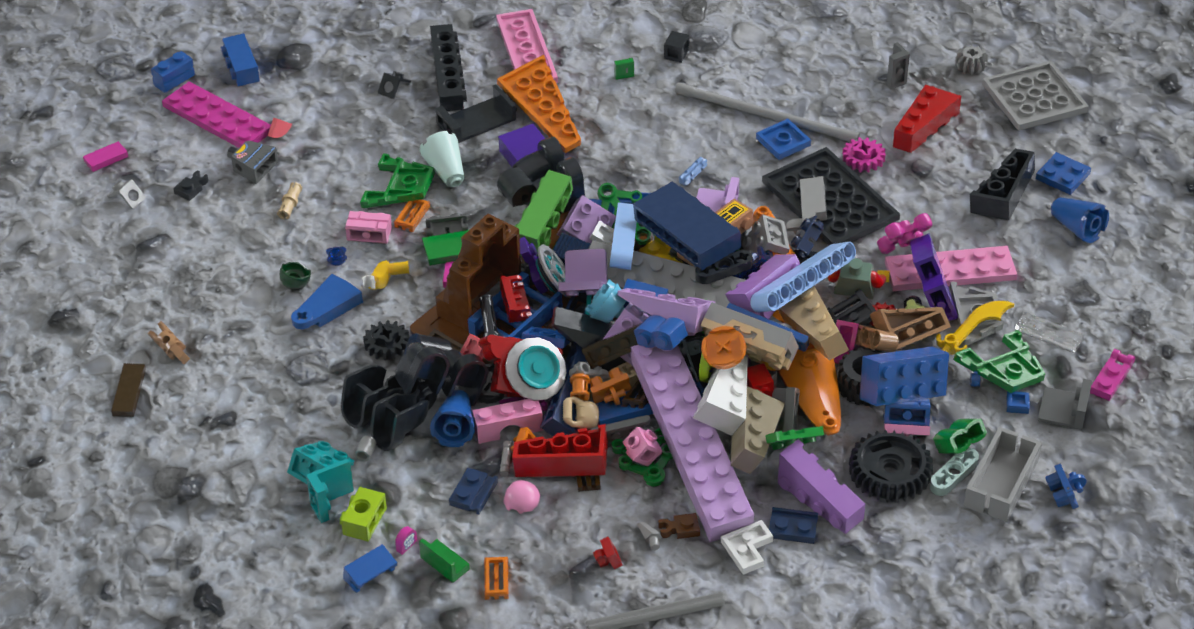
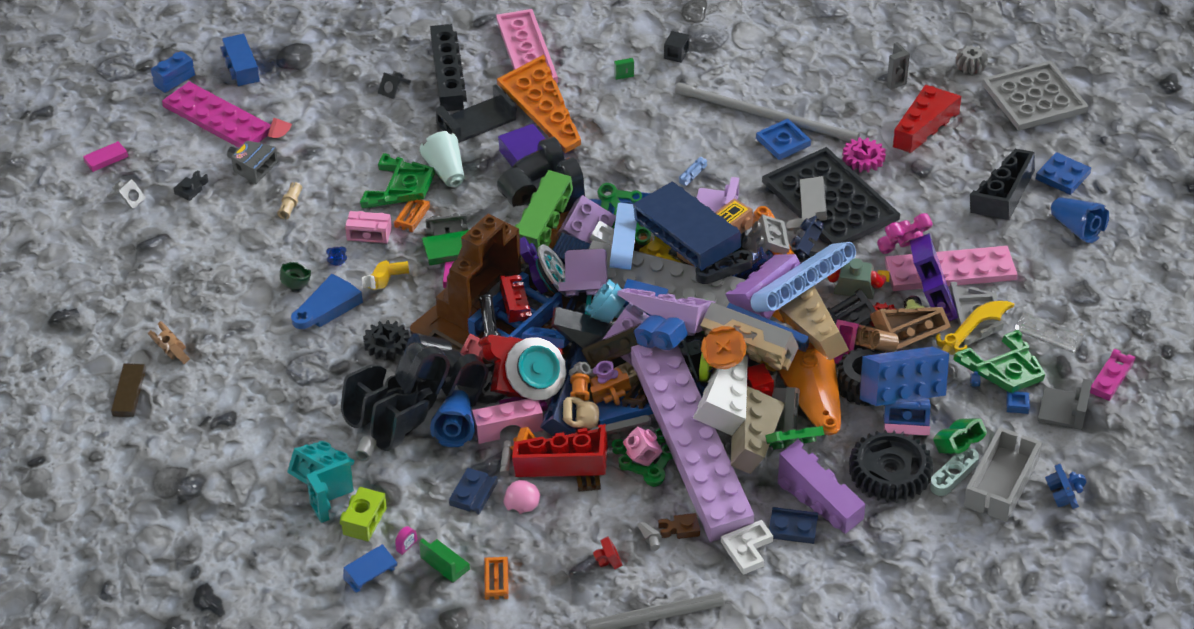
(601, 368): none -> medium lavender plate

